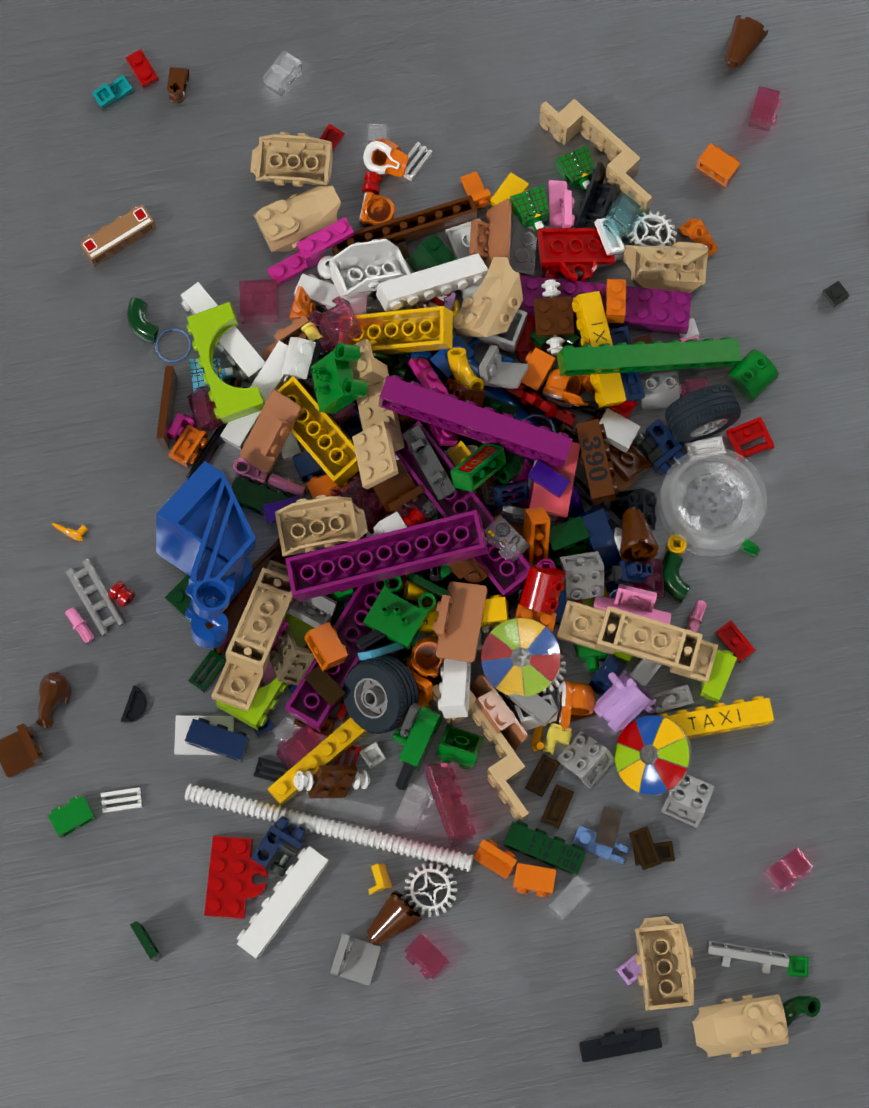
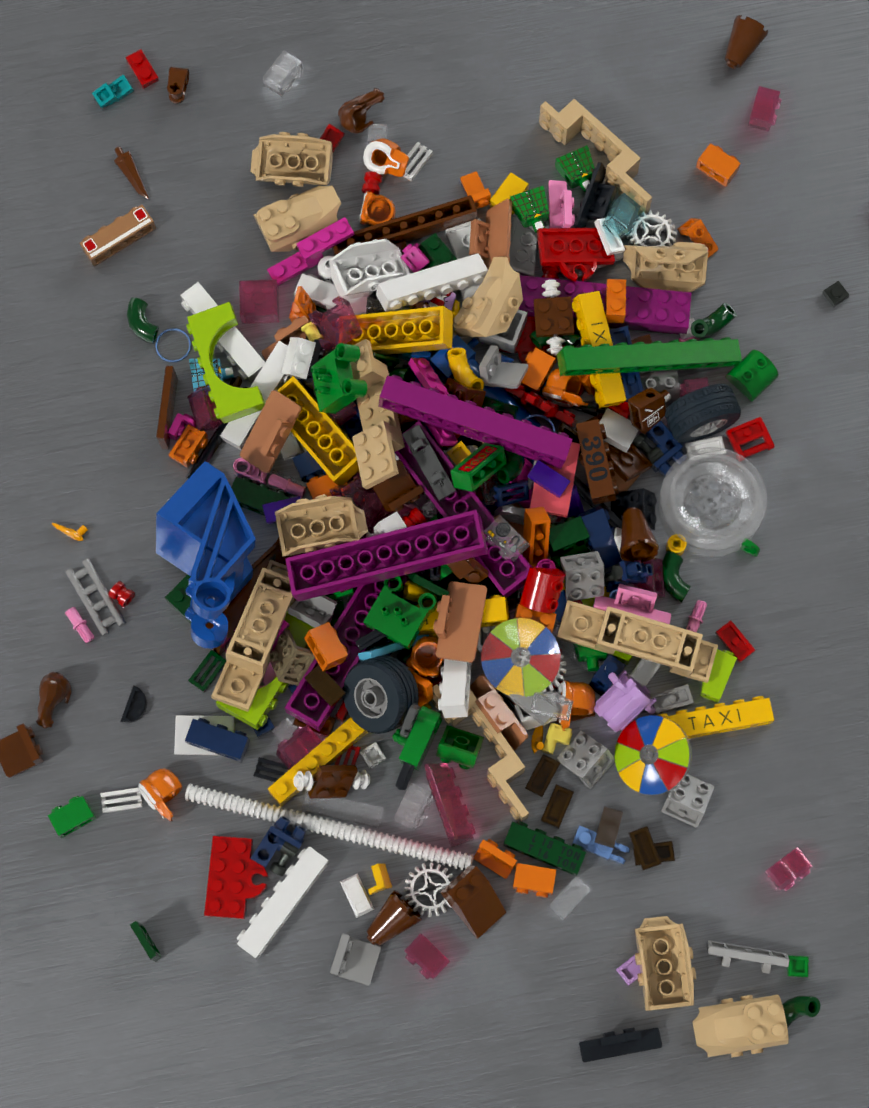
(129, 169): none -> reddish brown bar
(159, 789): none -> orange piece
(353, 113): none -> reddish brown piece
(357, 895): none -> white tile
(414, 257): none -> dark pink bracket
(474, 900): none -> reddish brown slope
(551, 705): none -> clear slope
(647, 408): none -> reddish brown torso
(714, 322): none -> dark green cylinder

